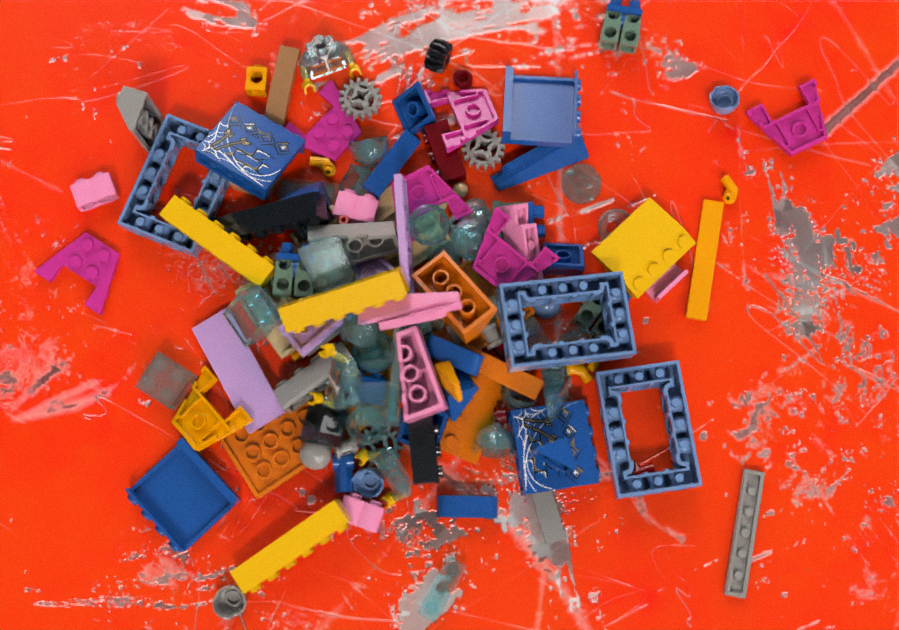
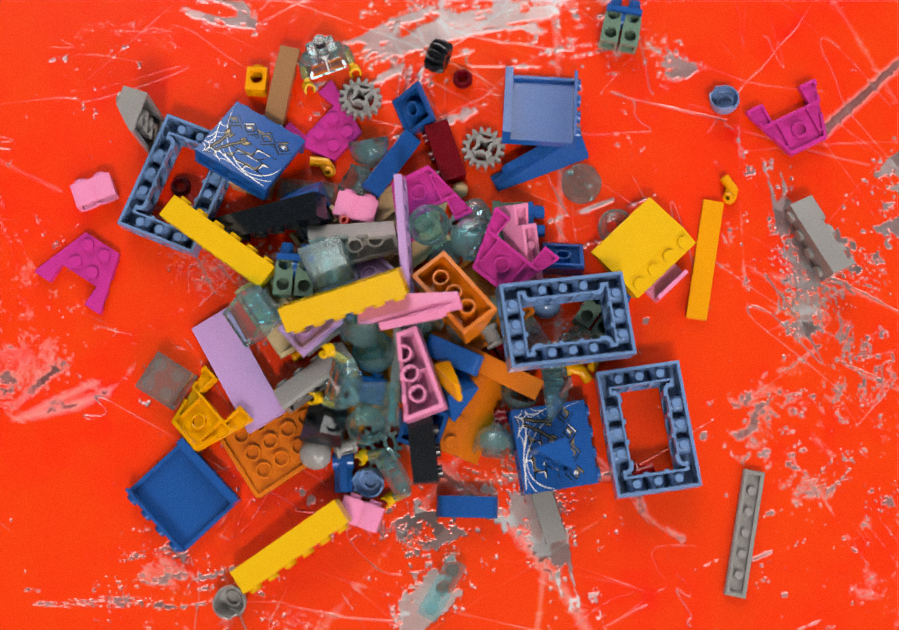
(183, 192): none -> dark red plate
(472, 113): dark pink wing -> none
(817, 238): none -> light grey wedge

